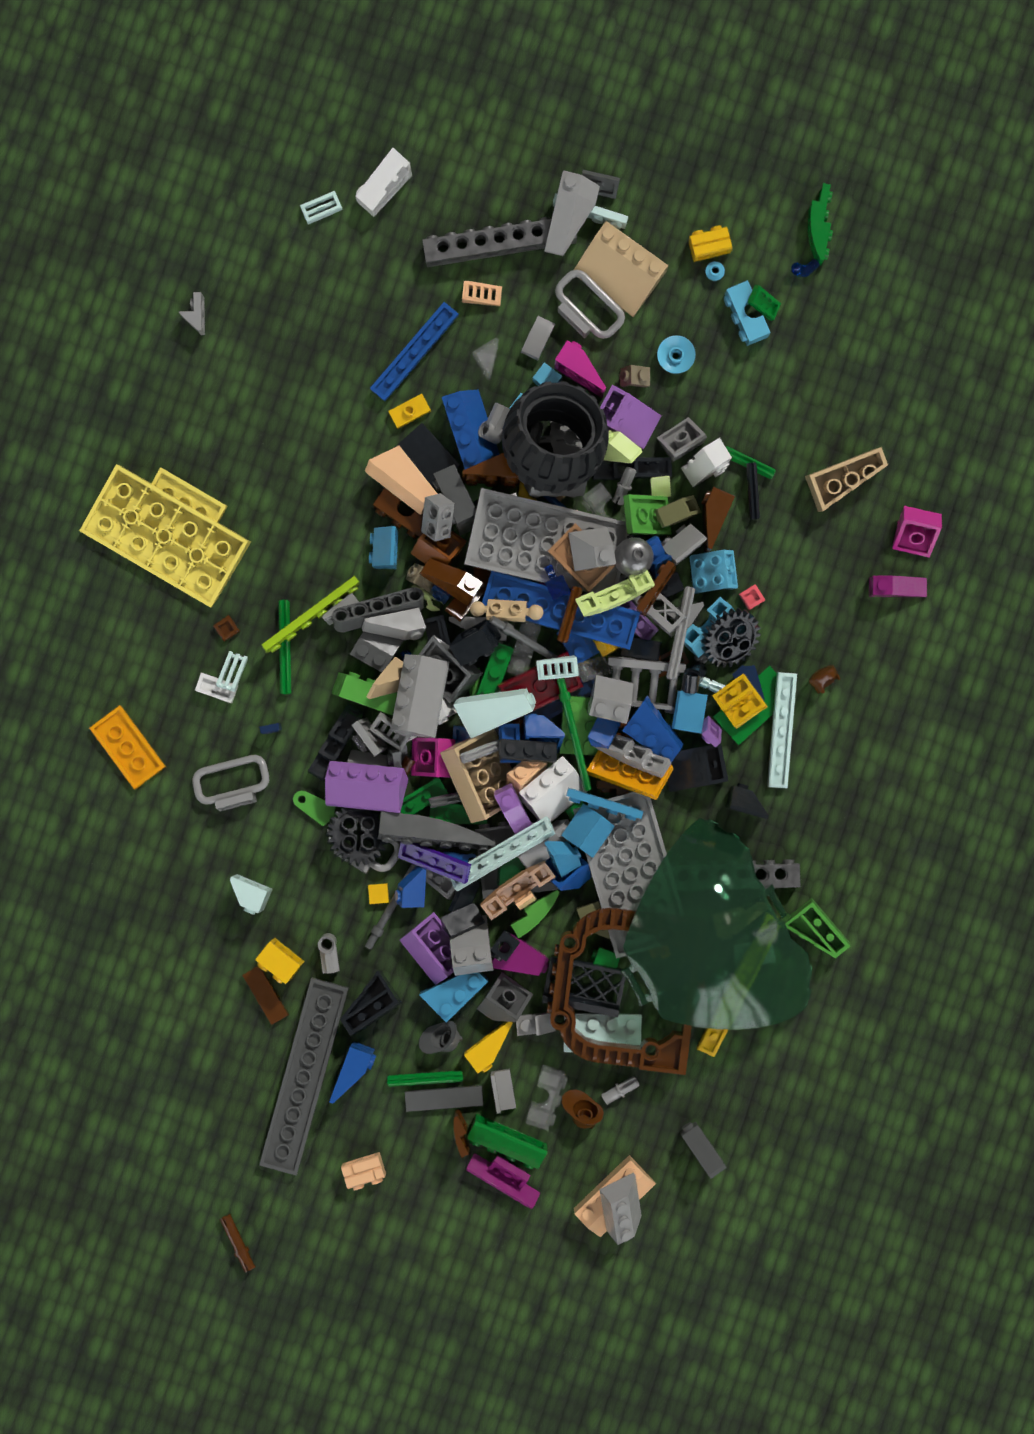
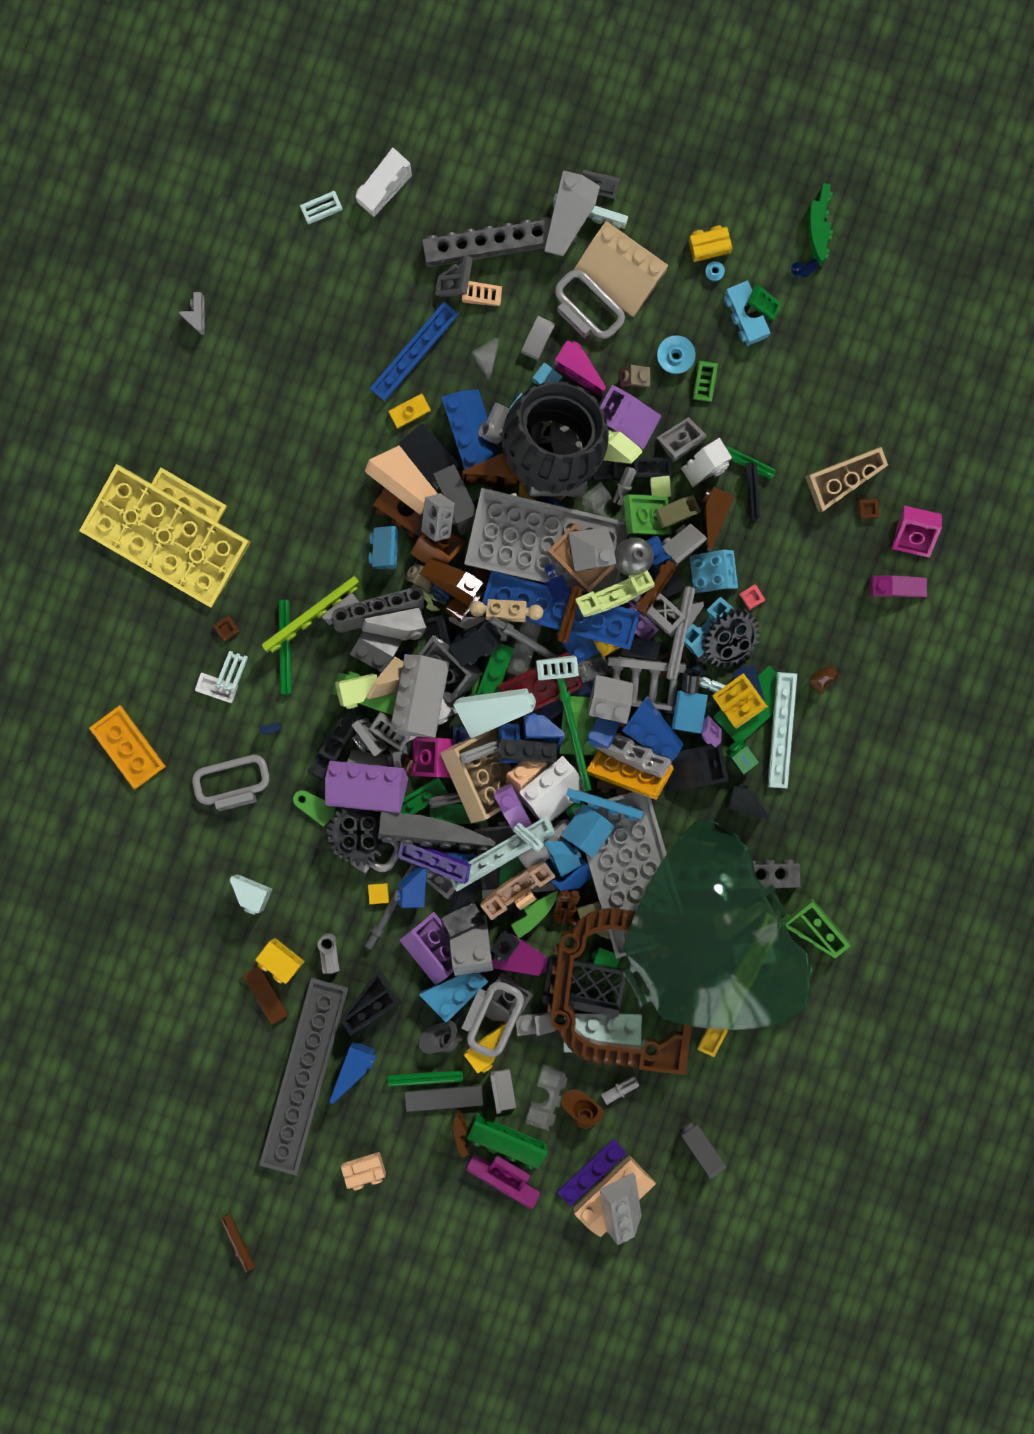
(354, 690): none -> yellowish green slope
(454, 280): none -> dark grey wing
(477, 1014): none -> light grey bar
(528, 837): none -> light aqua axle
(565, 912): none -> reddish brown piece
(591, 1172): none -> dark purple plate
(699, 372): none -> bright green slope
(741, 756): none -> green brick
(868, 509): none -> reddish brown tile

